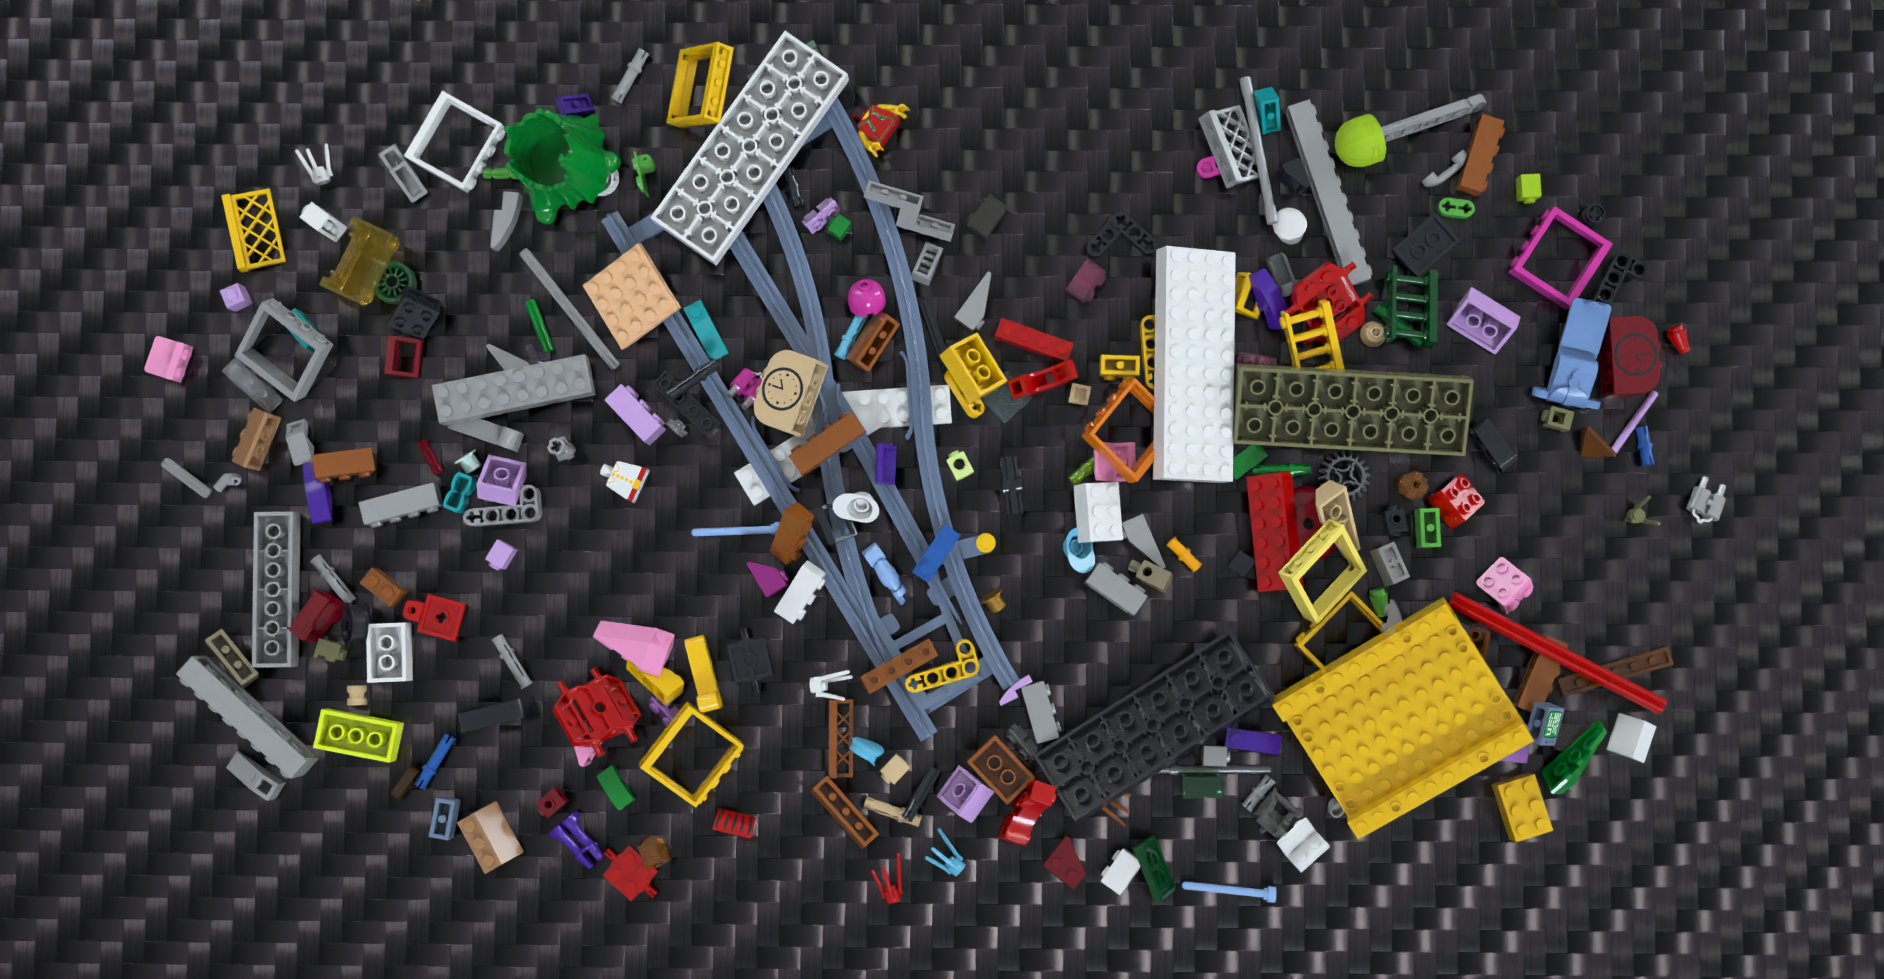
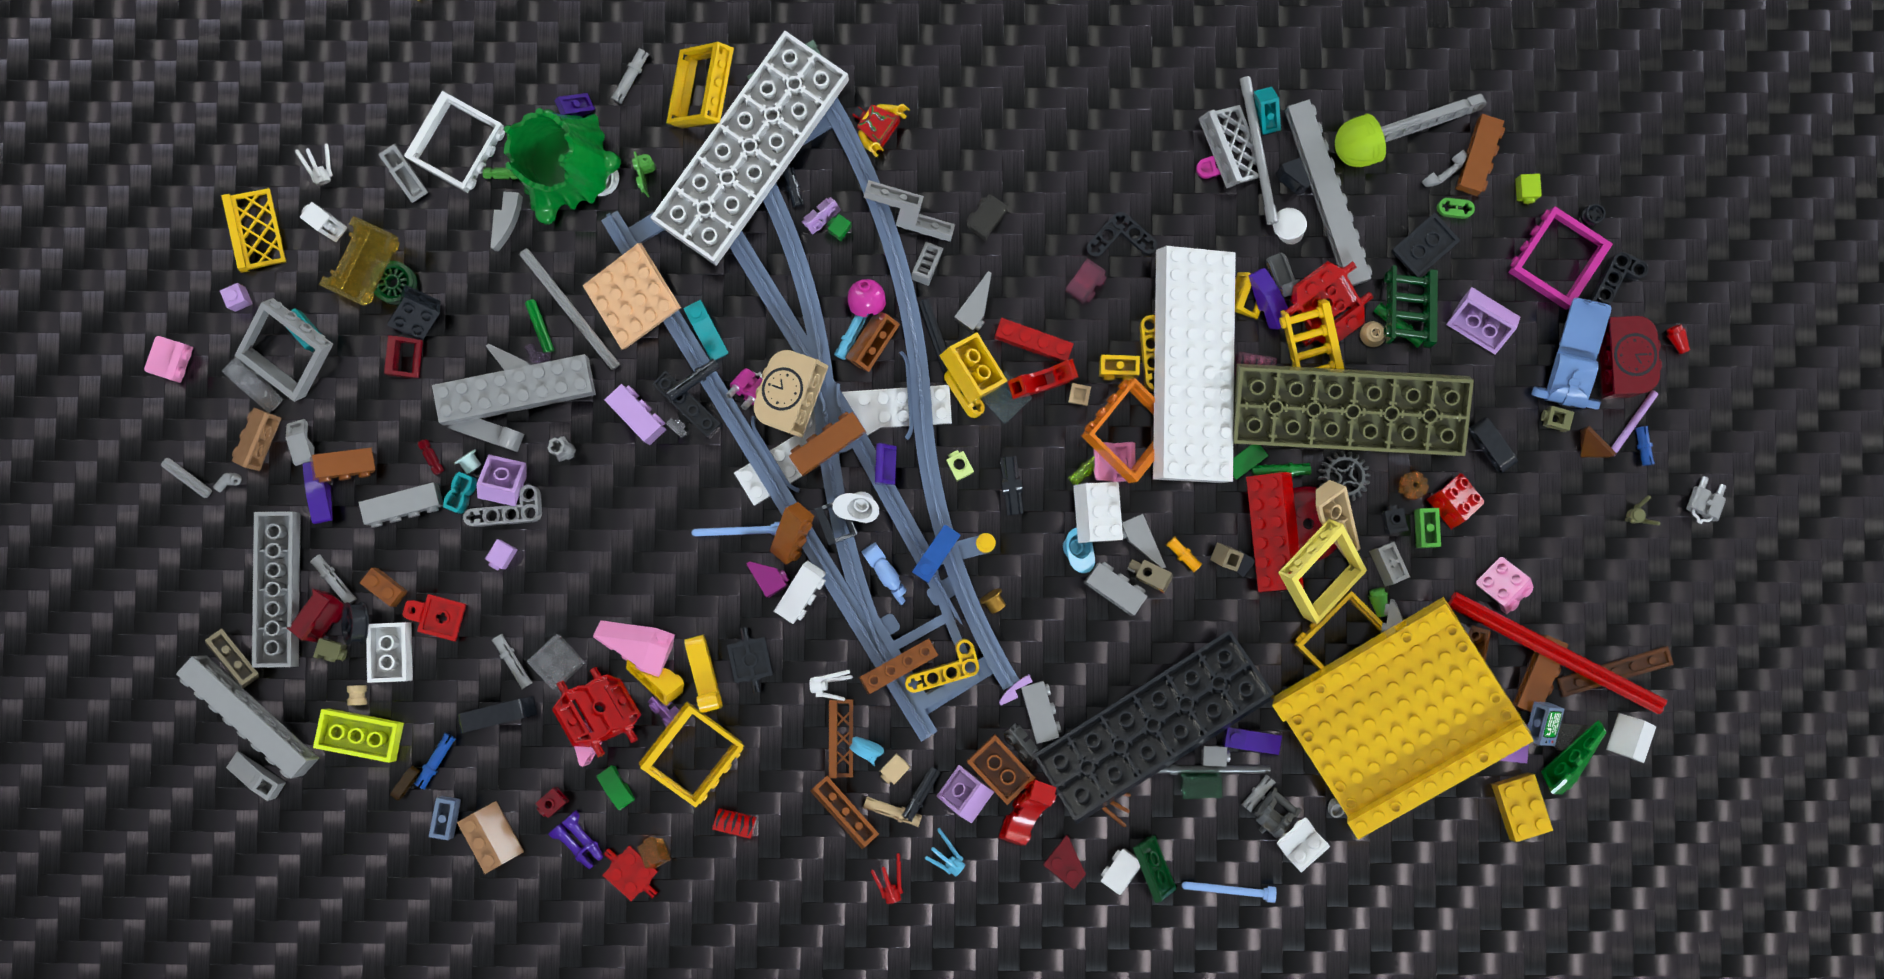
(556, 661): none -> clear brick
(625, 479): white torso -> none
(1227, 556): none -> dark tan brick

